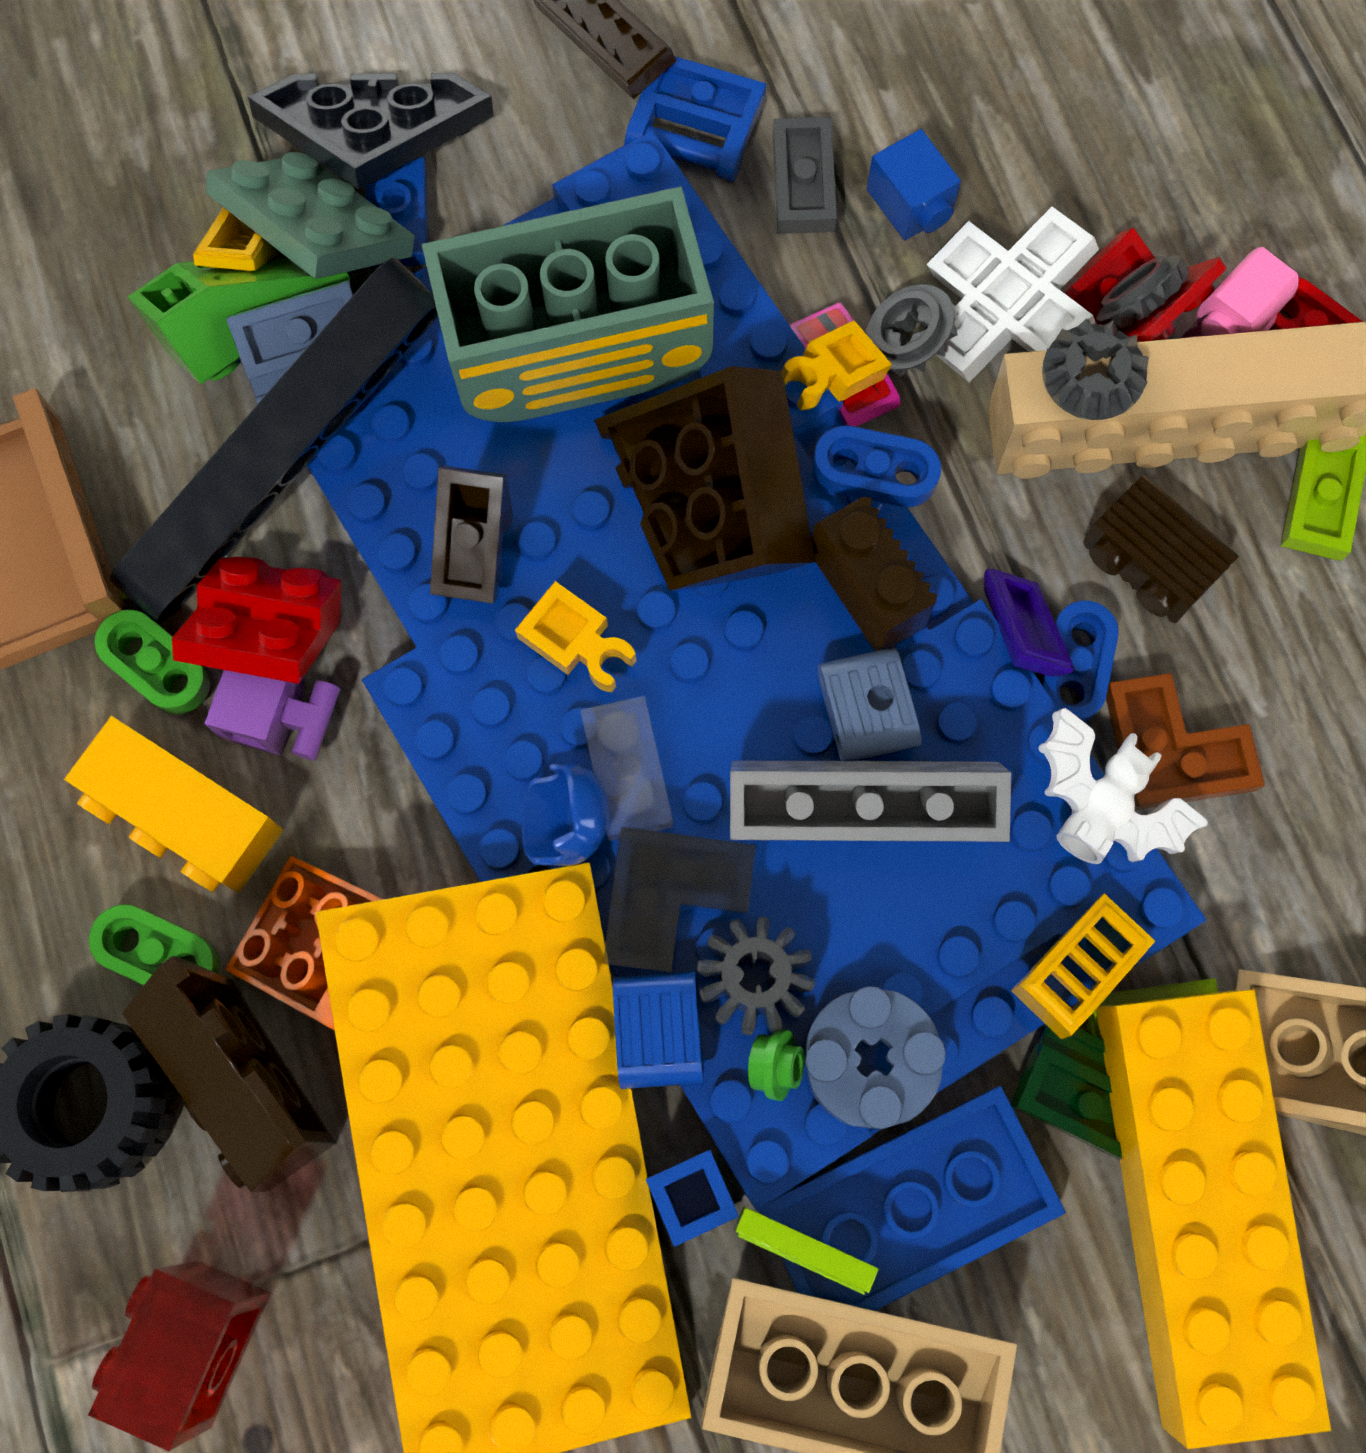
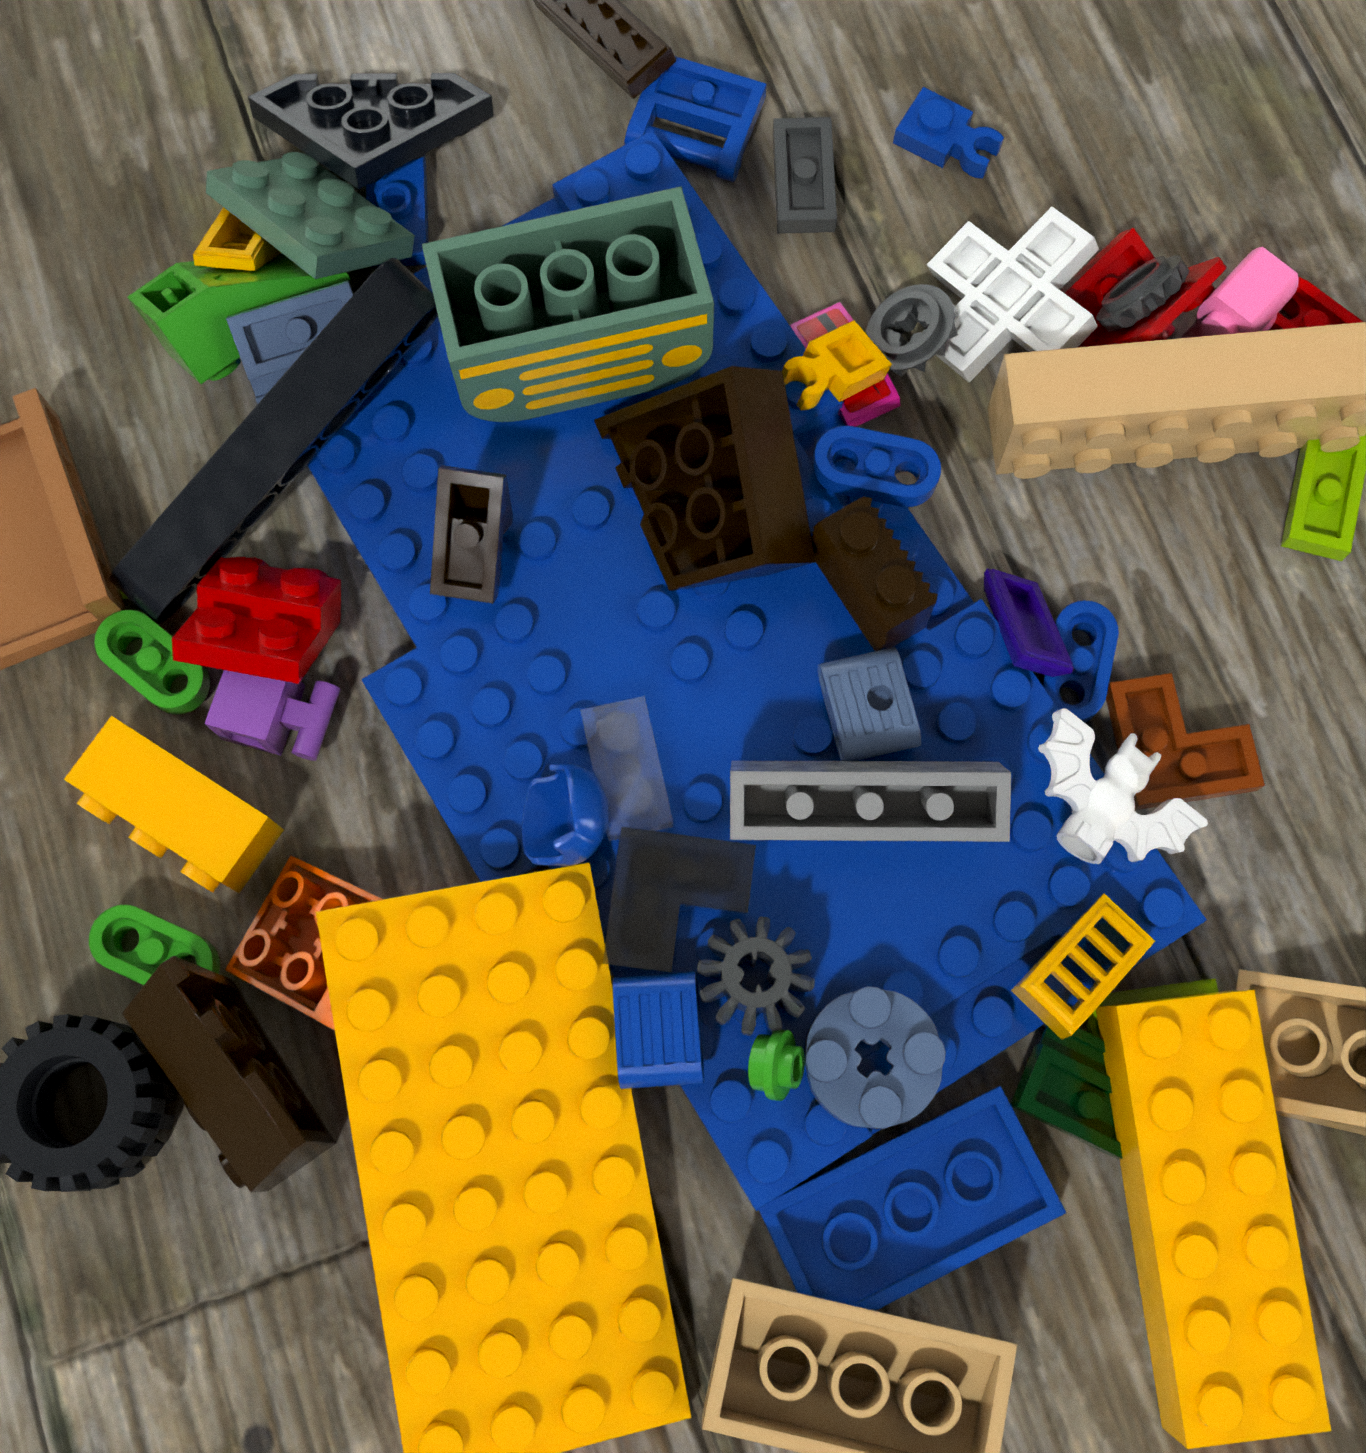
(177, 1353): clear red brick -> none
(568, 632): yellow plate -> none
(692, 1198): blue brick -> none
(805, 1251): lime tile -> none
(913, 185): blue brick -> none
(941, 129): none -> blue plate
(1094, 395): dark grey gear -> none
(1158, 550): dark brown brick -> none

